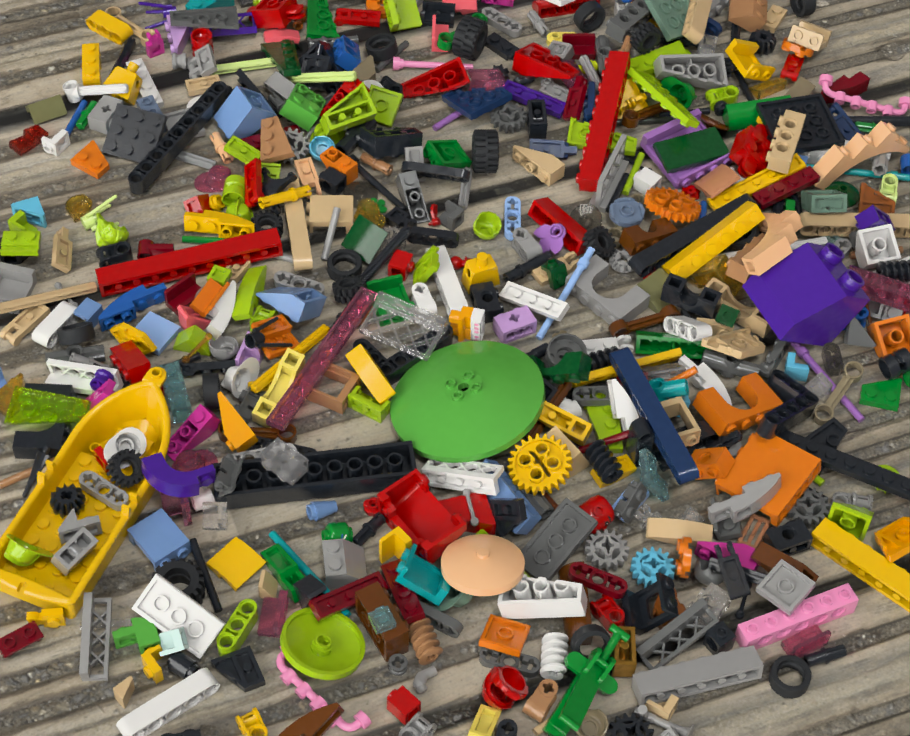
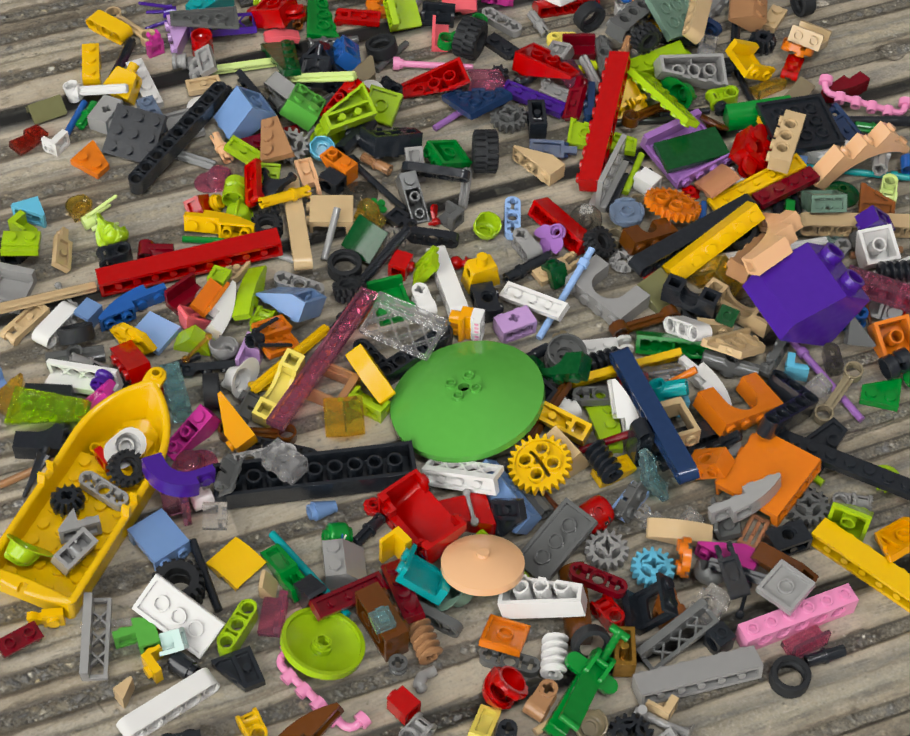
(344, 416): none -> clear yellow slope

